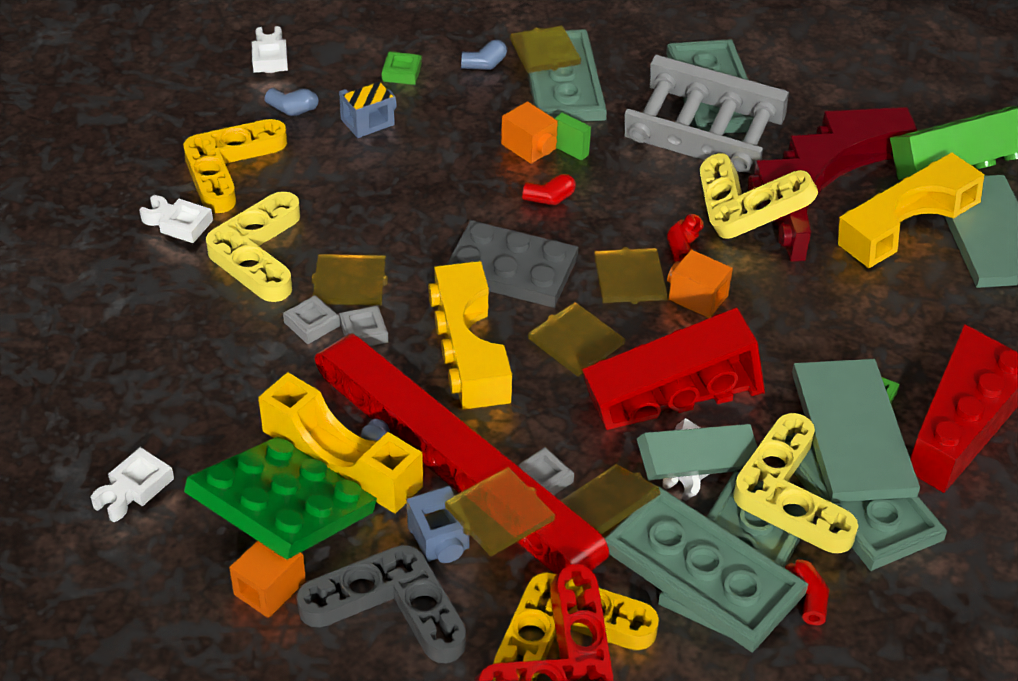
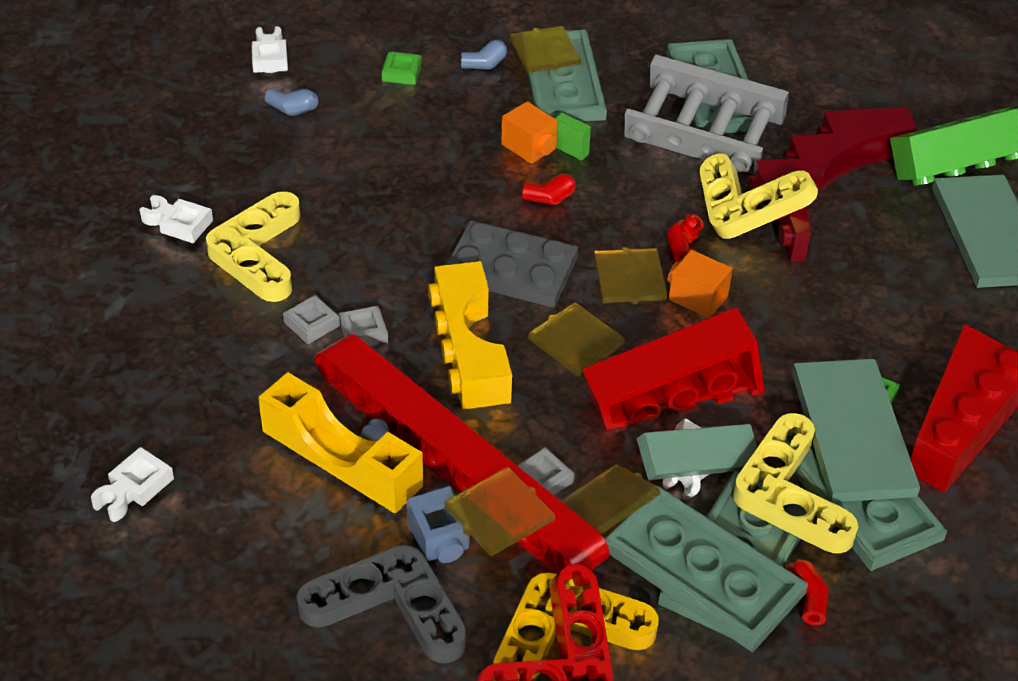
(266, 578): orange brick -> none
(269, 138): yellow beam -> none
(280, 496): green plate -> none
(350, 279): clear yellow piece -> none
(367, 109): sand blue brick -> none
(941, 188): yellow arch -> none

